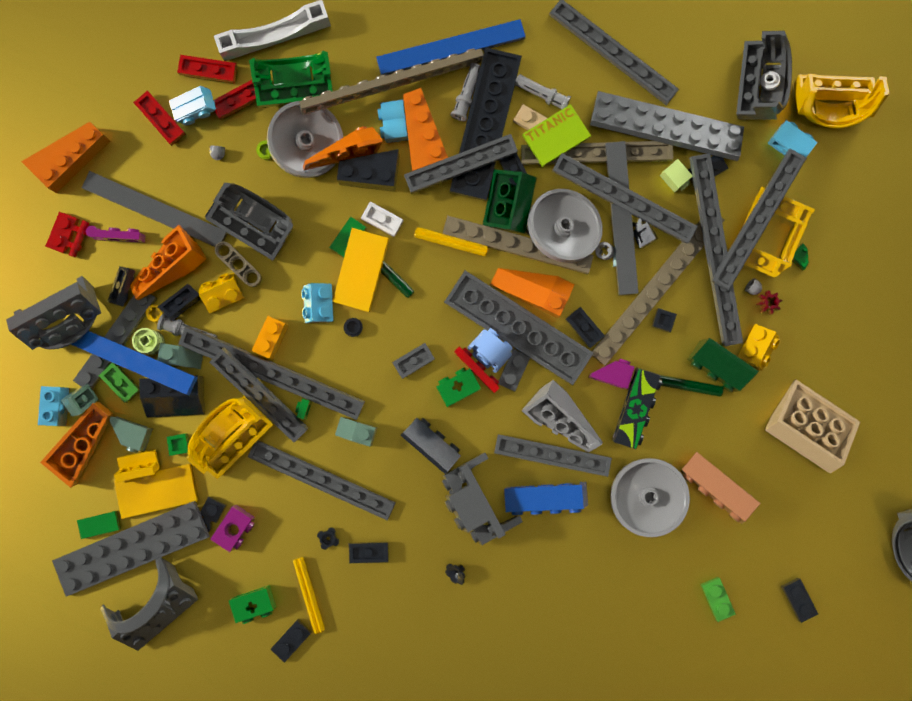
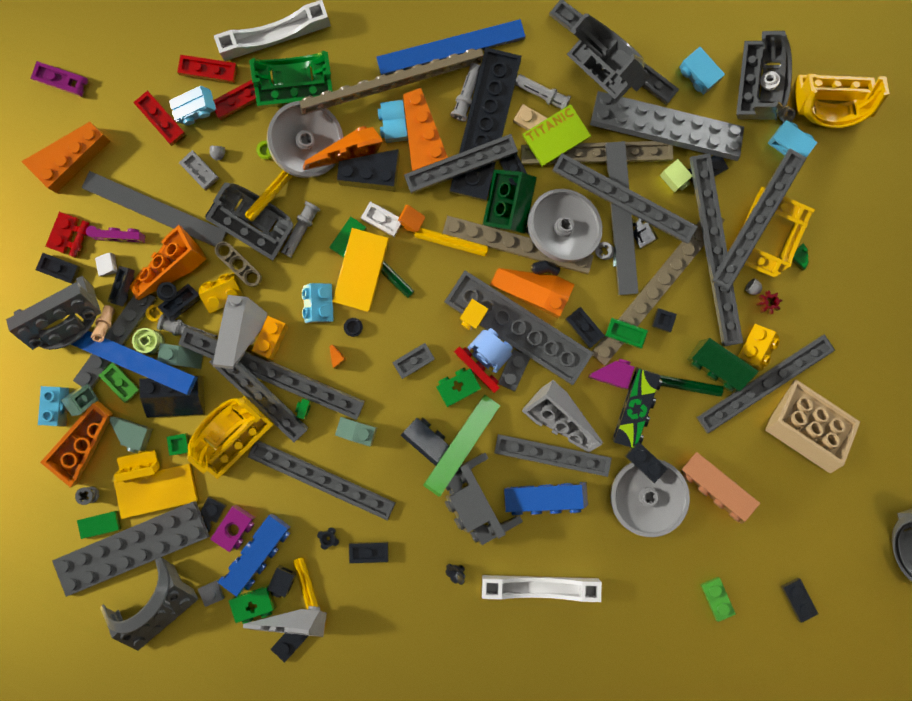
(57, 268): none -> black plate
(58, 79): none -> magenta plate
(81, 495): none -> dark grey bush
(103, 323): none -> light nougat pin
(106, 264): none -> white slope
(166, 291): none -> black plate
(199, 170): none -> light grey plate
(211, 593): none -> light grey plate
(238, 329): none -> light grey wedge
(255, 555): none -> blue wedge
(266, 197): none -> yellow axle
(281, 581): none -> black brick
(300, 622): none -> light grey wedge
(304, 221): none -> light grey pin
(336, 357): none -> orange slope
(411, 219): none -> orange slope
(461, 446): none -> bright green tile
(473, 315): none -> yellow brick
(541, 587): none -> white arch
(543, 267): none -> black arm
(607, 57): none -> dark grey piece
(626, 333): none -> green tile
(646, 462): none -> black plate
(701, 71): none -> medium azure brick
(765, 383): none -> dark grey tile
(783, 115): none -> light grey hinge

